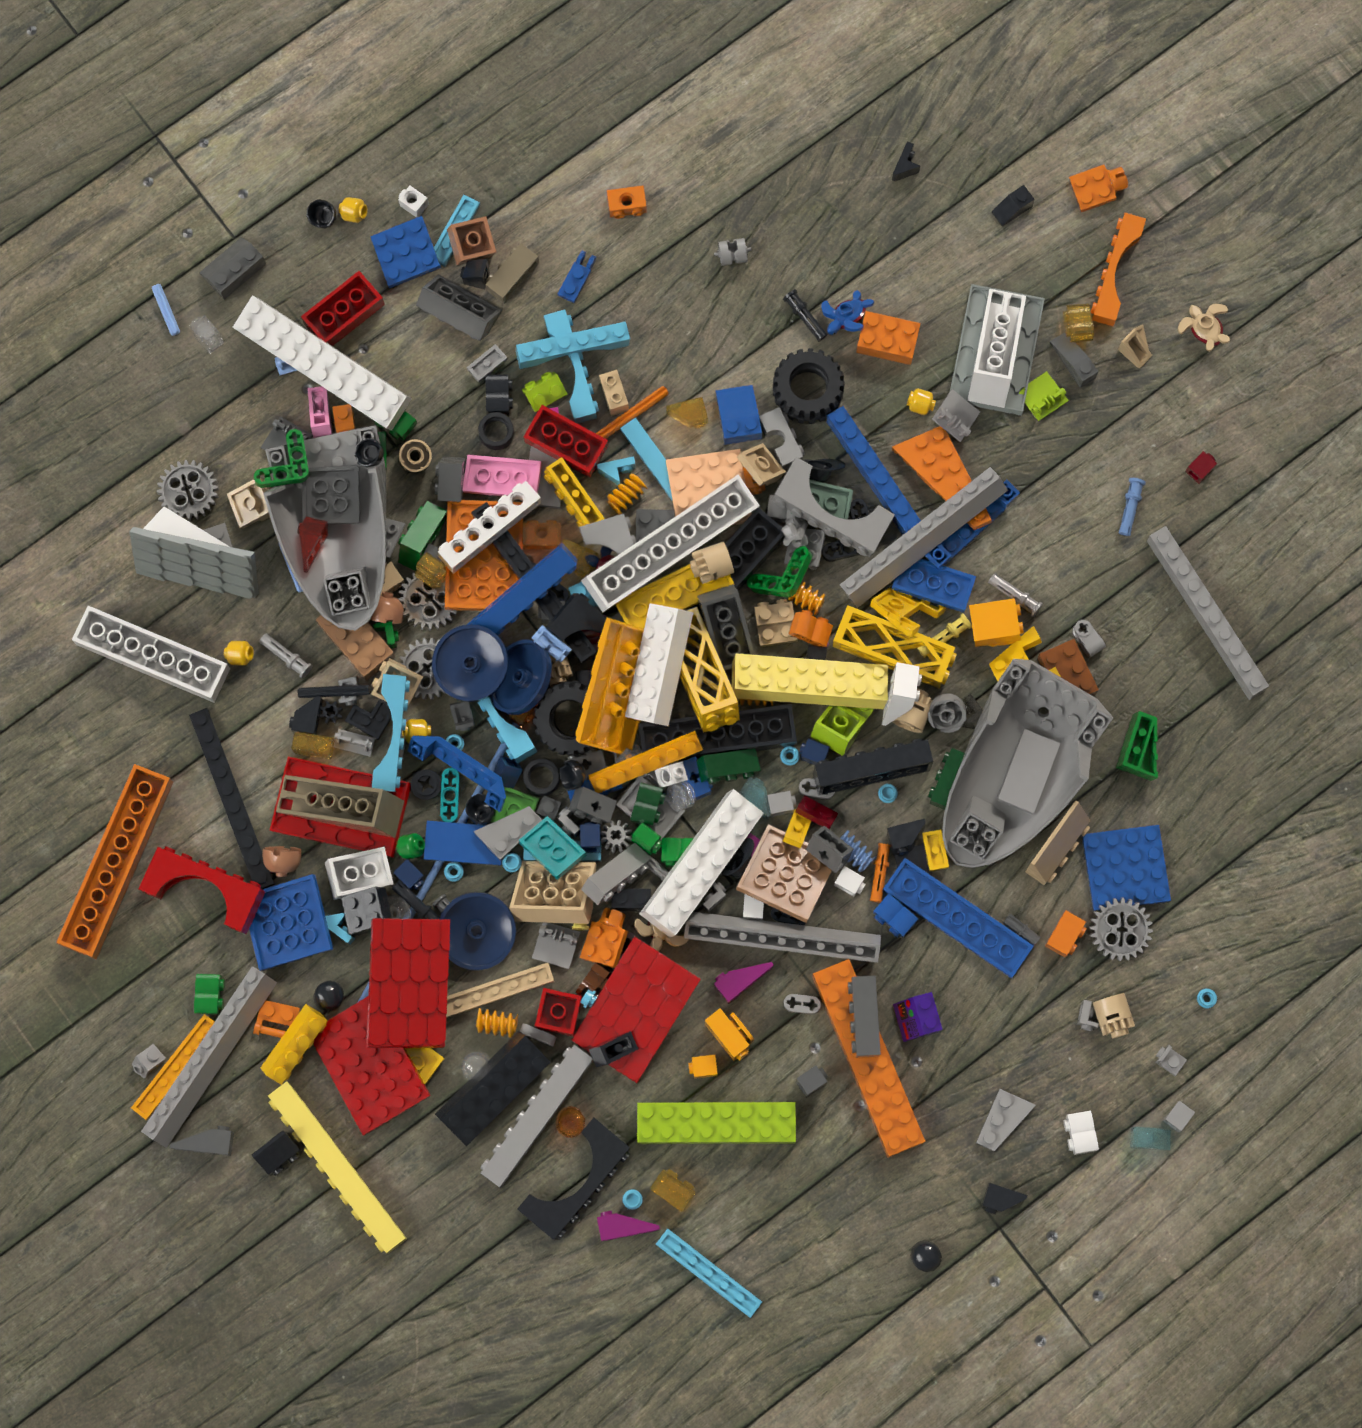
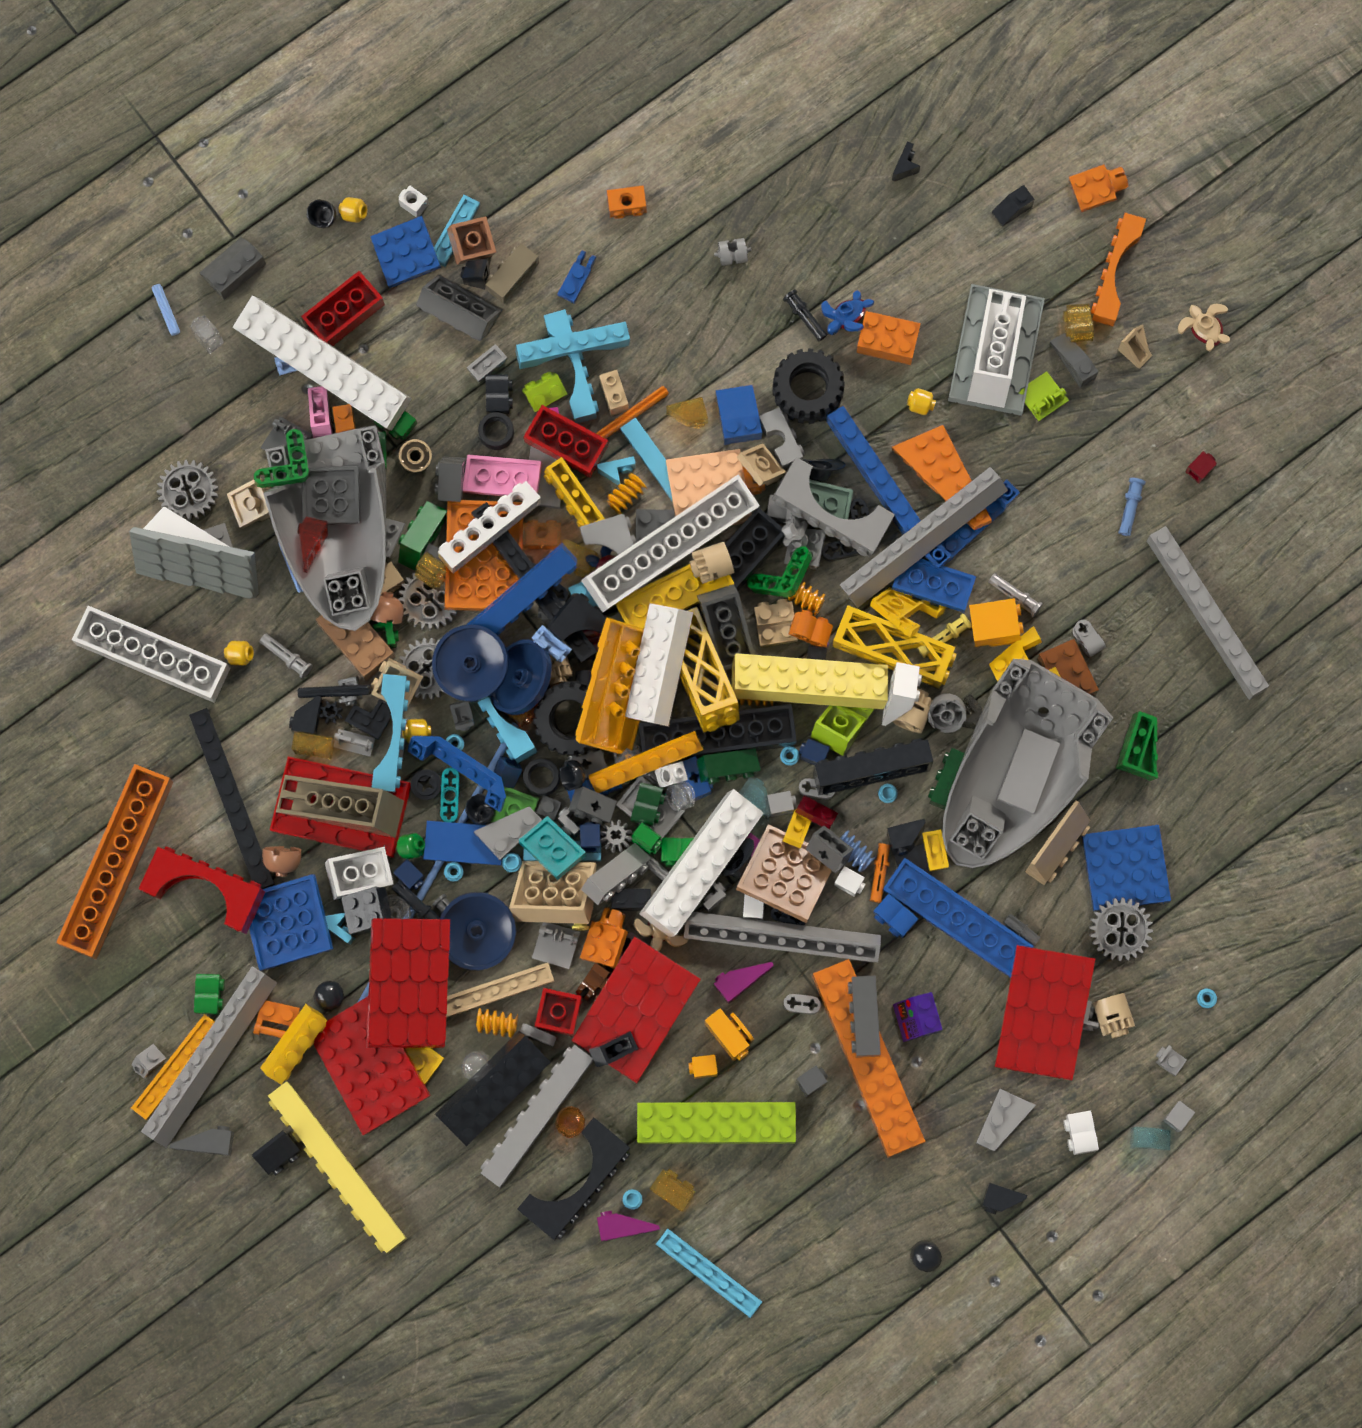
(369, 453): black hair -> none
(589, 998): medium azure plate -> none
(956, 415): light grey hinge -> none
(1044, 1012): none -> red piece
(1065, 934): orange brick -> none

